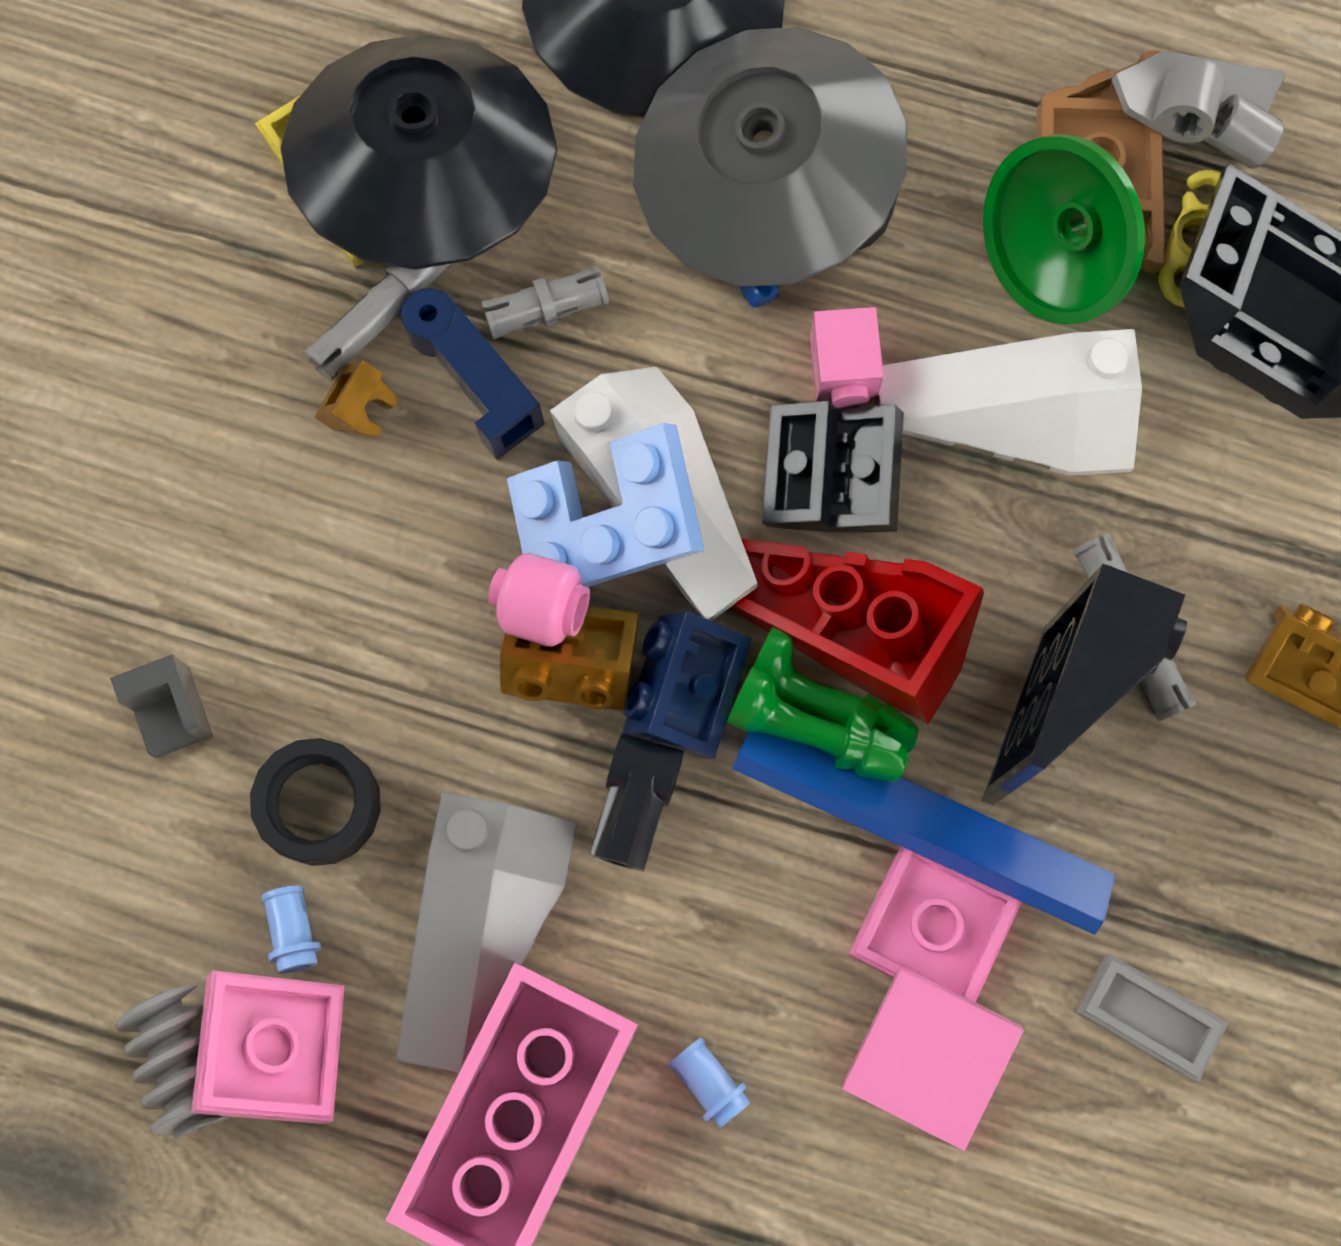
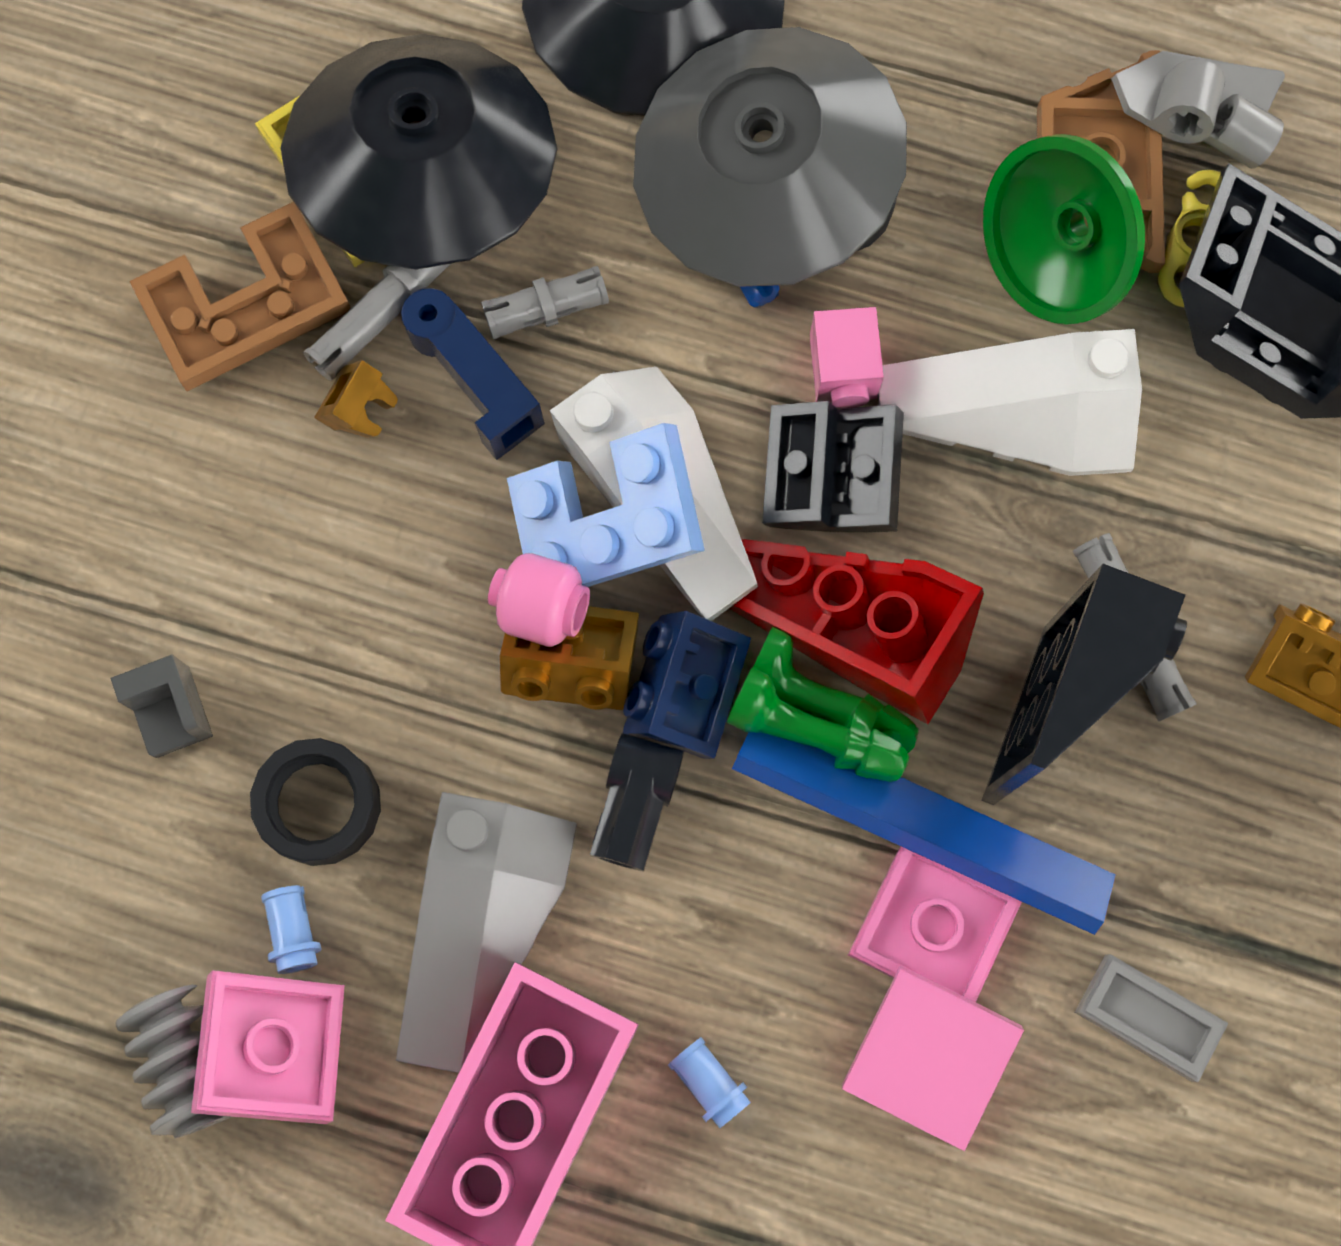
(217, 337): none -> medium nougat plate

